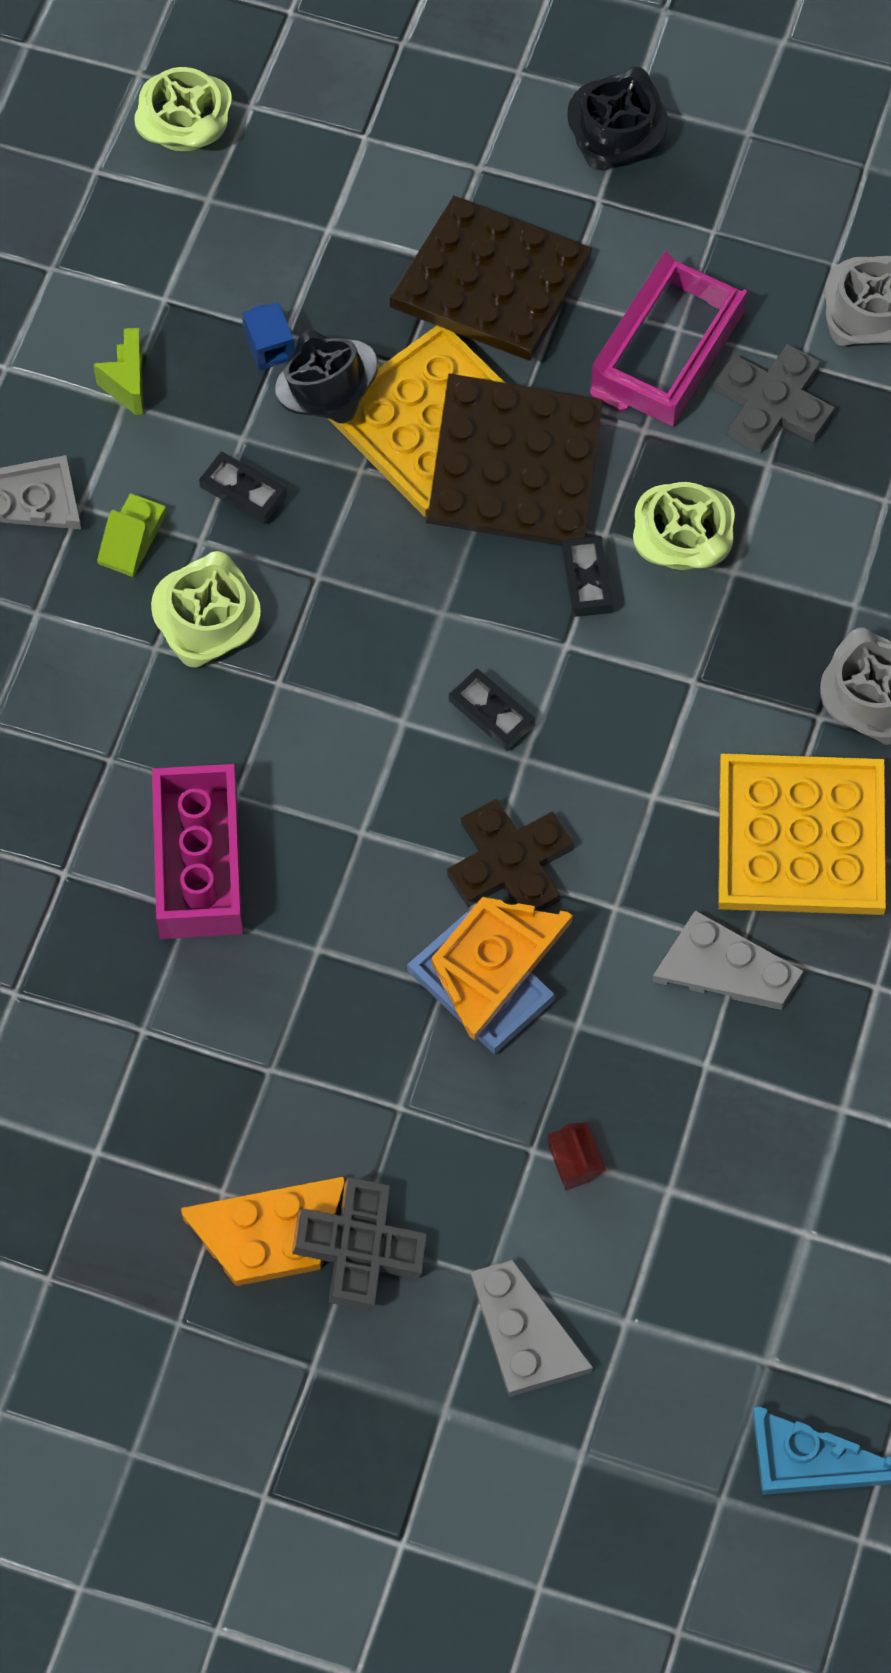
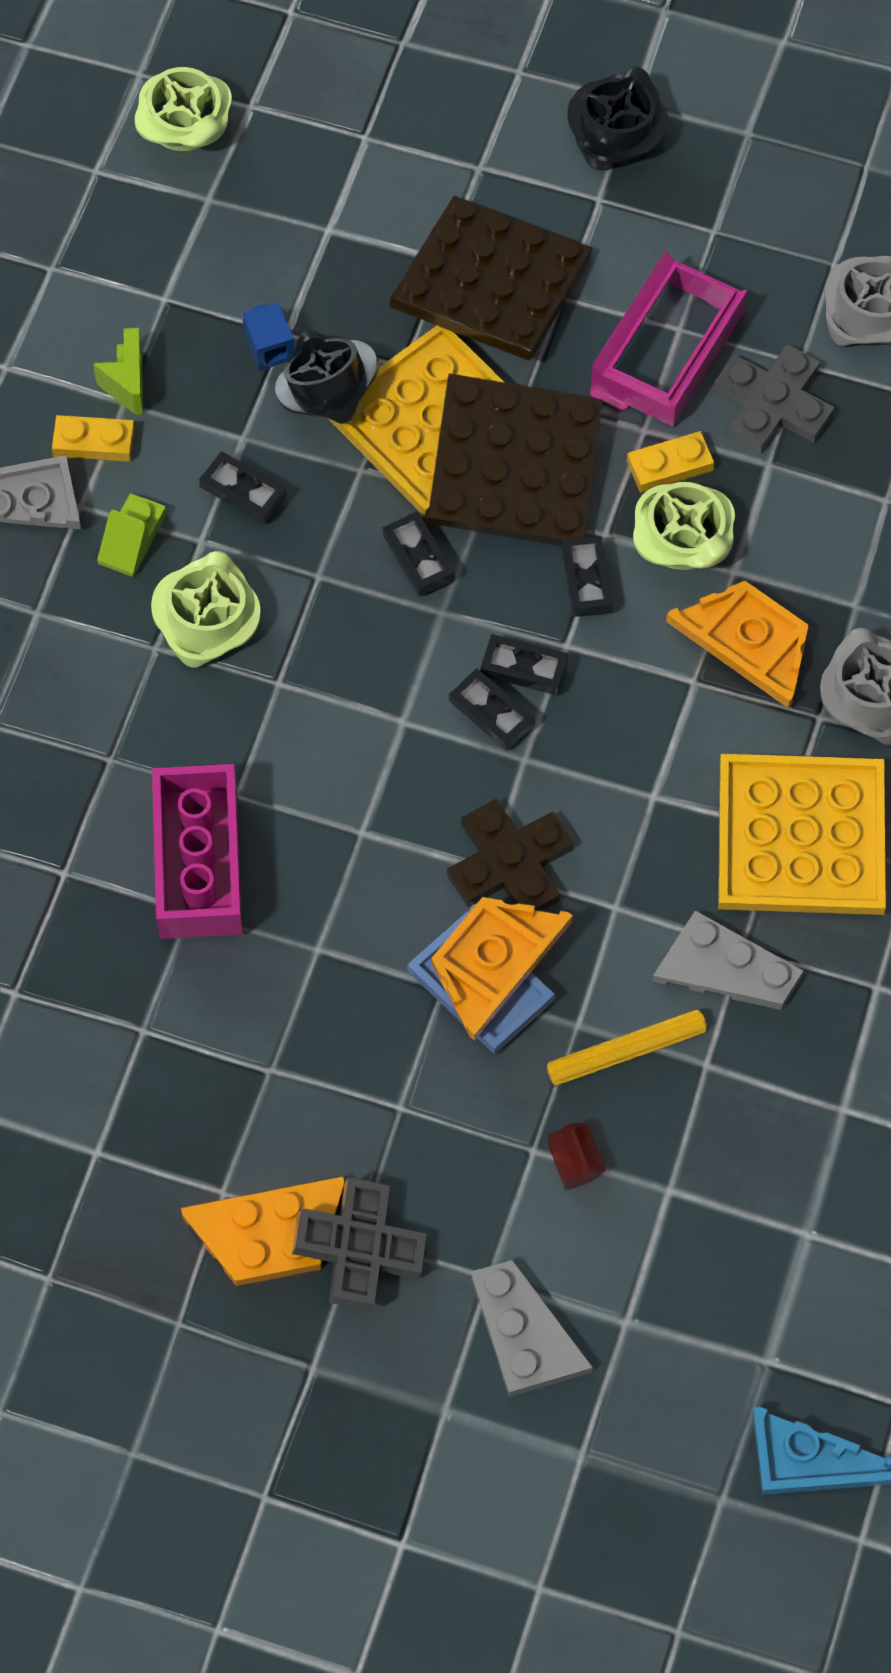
(93, 438): none -> yellow plate
(418, 553): none -> black piece
(524, 664): none -> black piece
(626, 1047): none -> yellow axle
(670, 461): none -> yellow plate
(749, 636): none -> light orange wing

